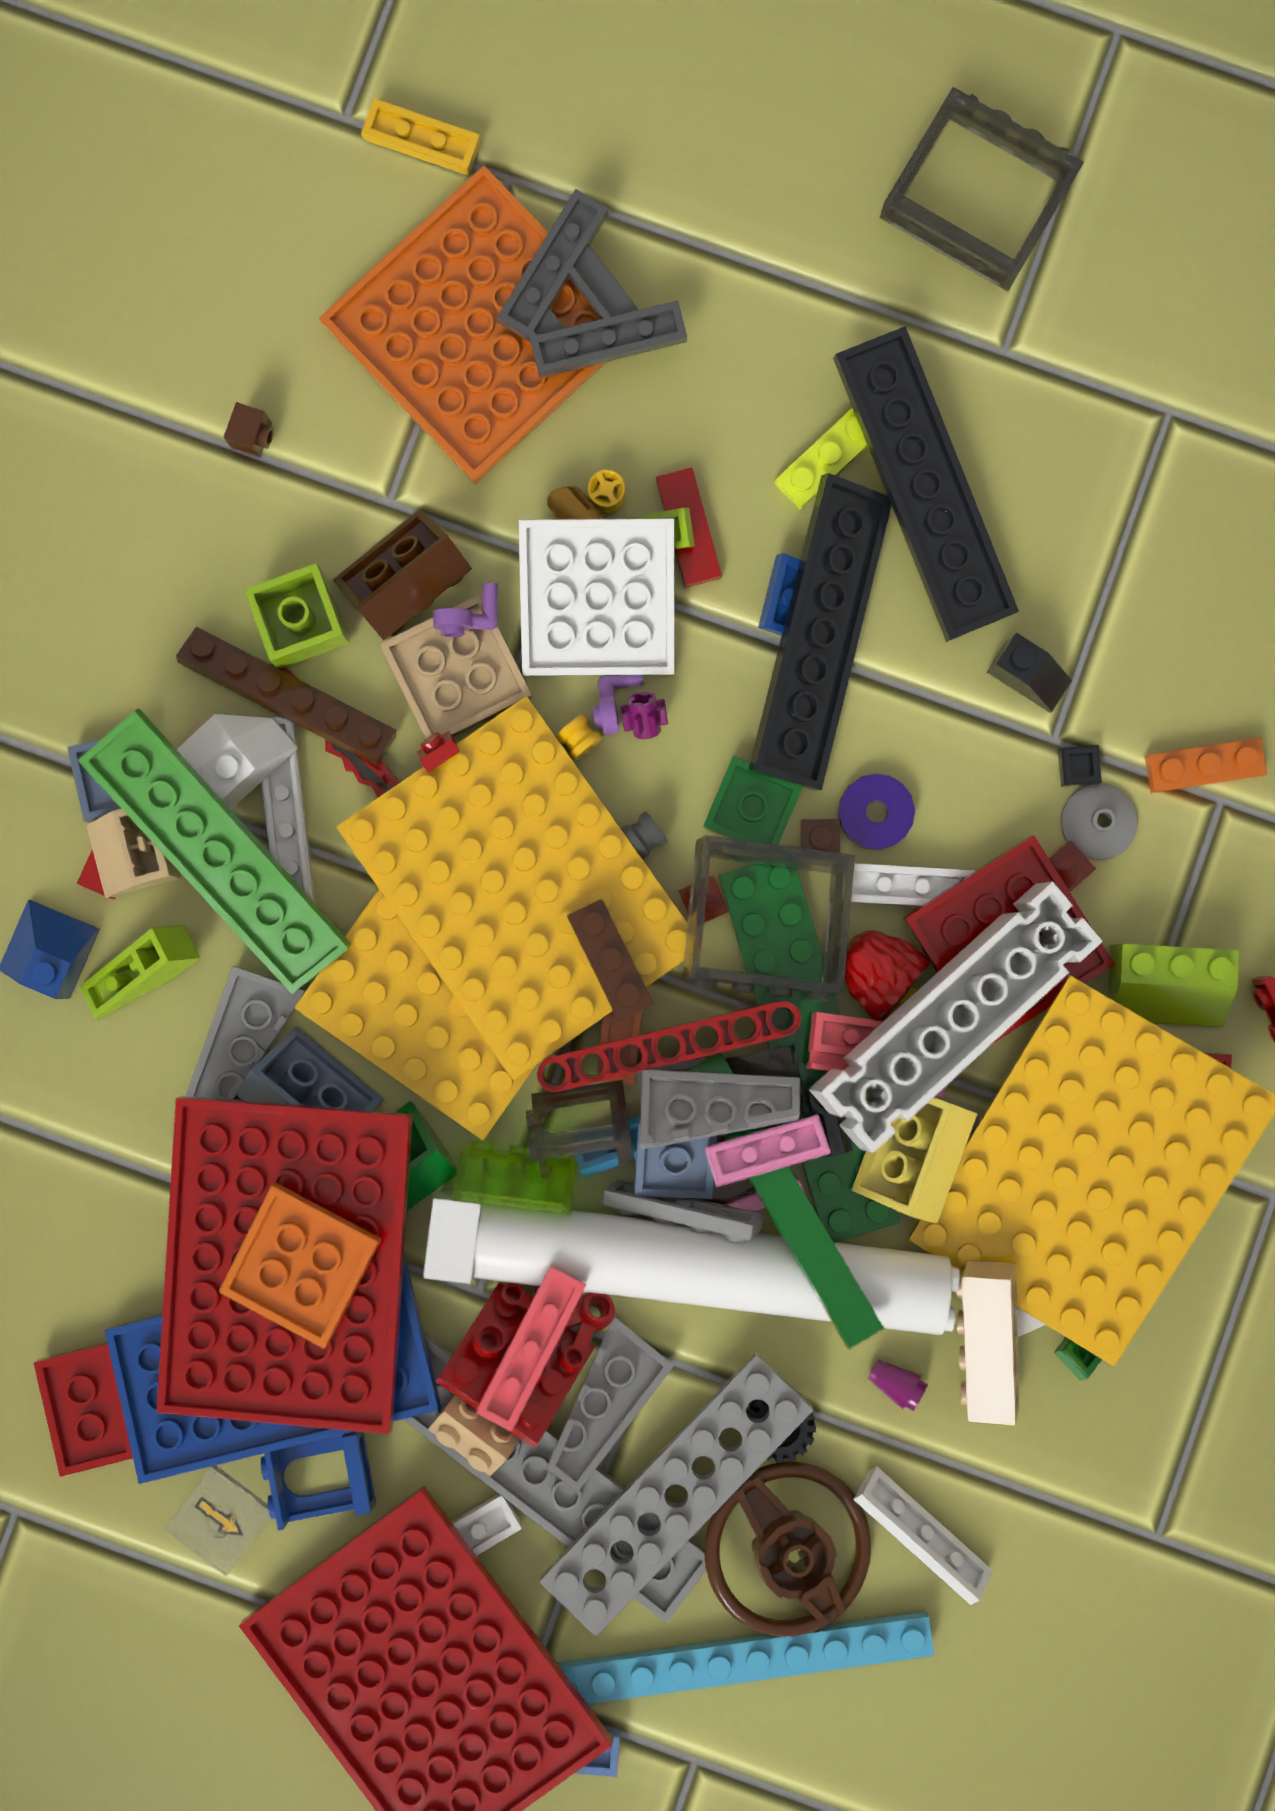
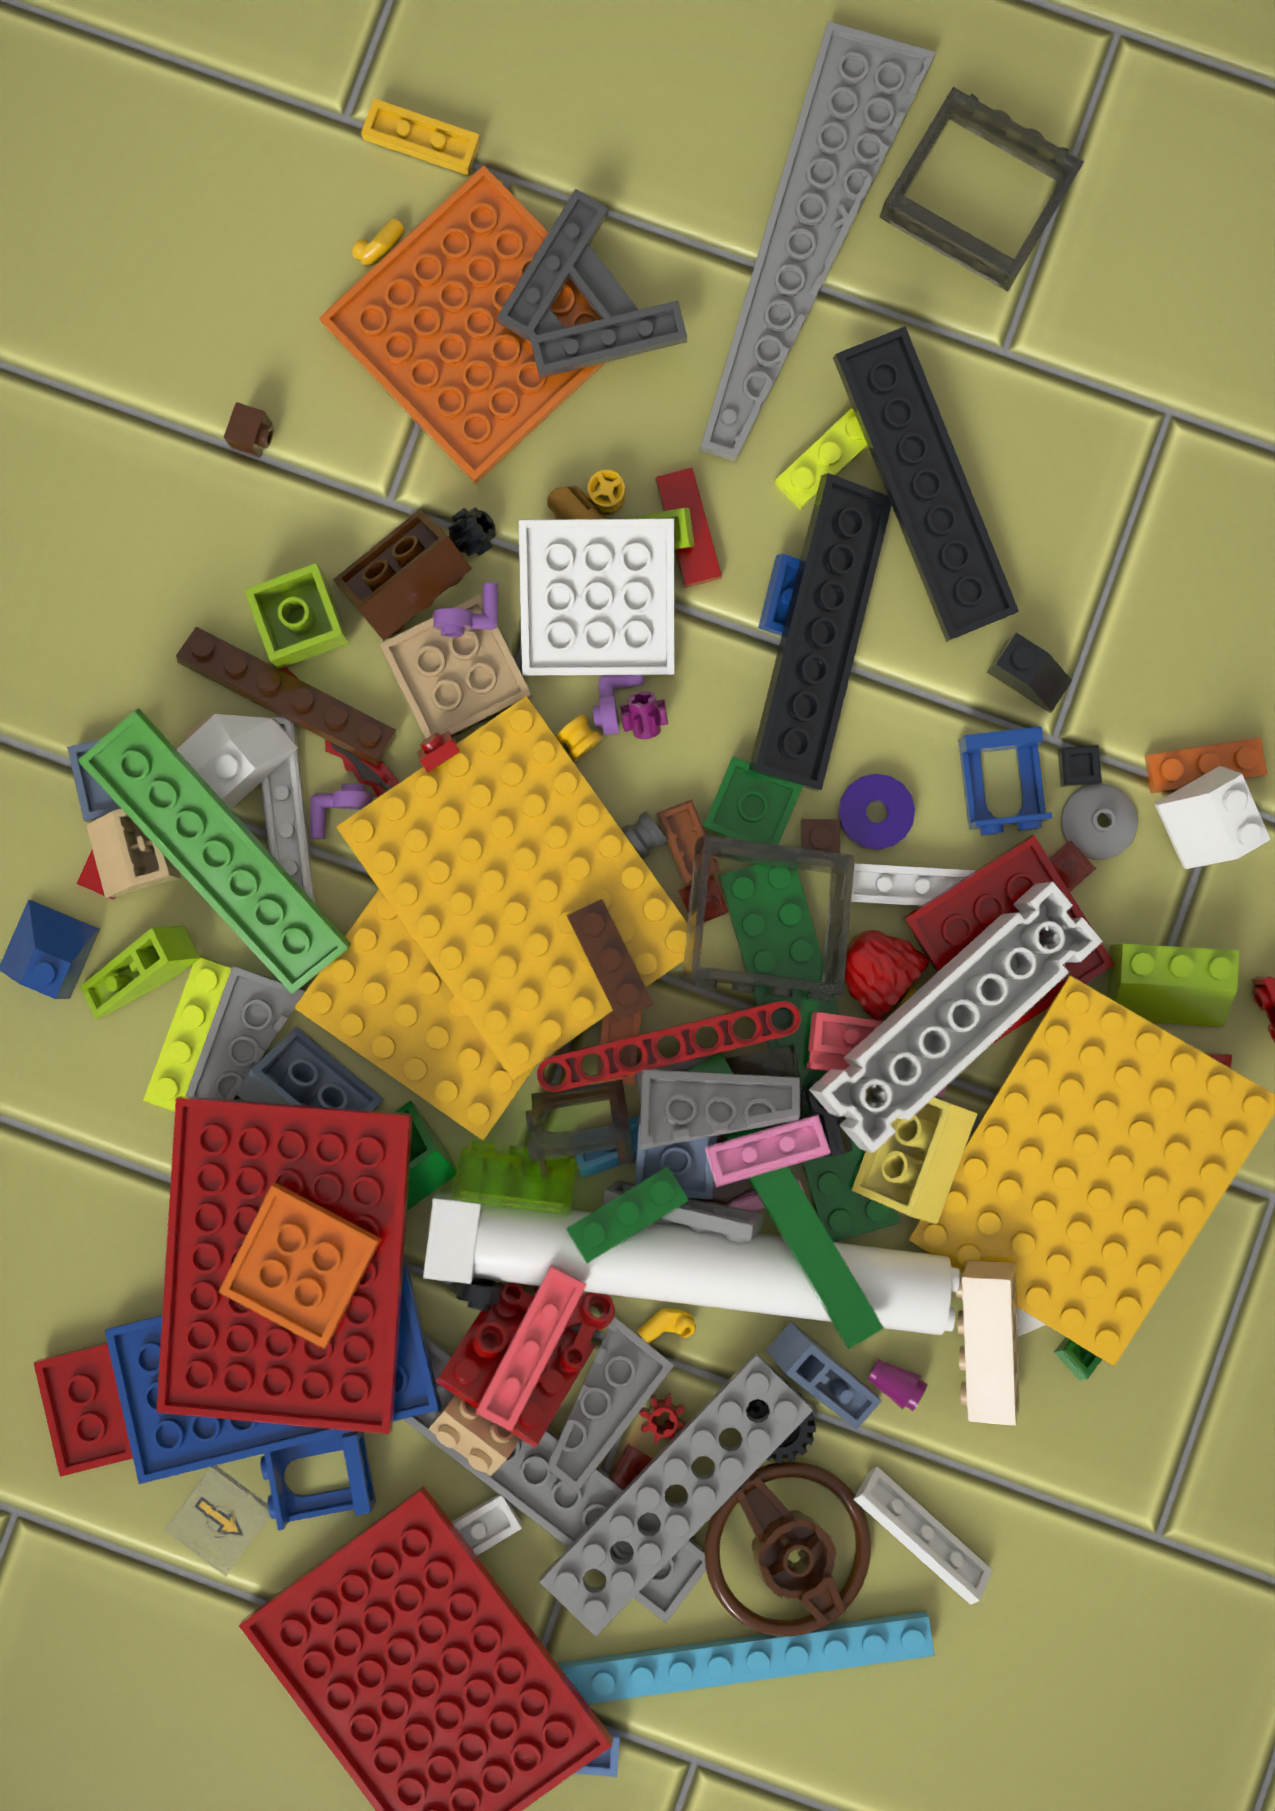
(187, 1033): none -> neon yellow plate
(350, 797): none -> medium lavender plate
(384, 240): none -> yellow arm
(472, 531): none -> black gear
(479, 1293): none -> black plate
(627, 1215): none -> green plate
(629, 1466): none -> clear red tile
(655, 1410): none -> red gear
(667, 1320): none -> yellow arm
(682, 829): none -> dark orange plate
(822, 1375): none -> sand blue slope
(839, 144): none -> light grey wing
(1033, 803): none -> blue panel
(1212, 819): none -> white slope

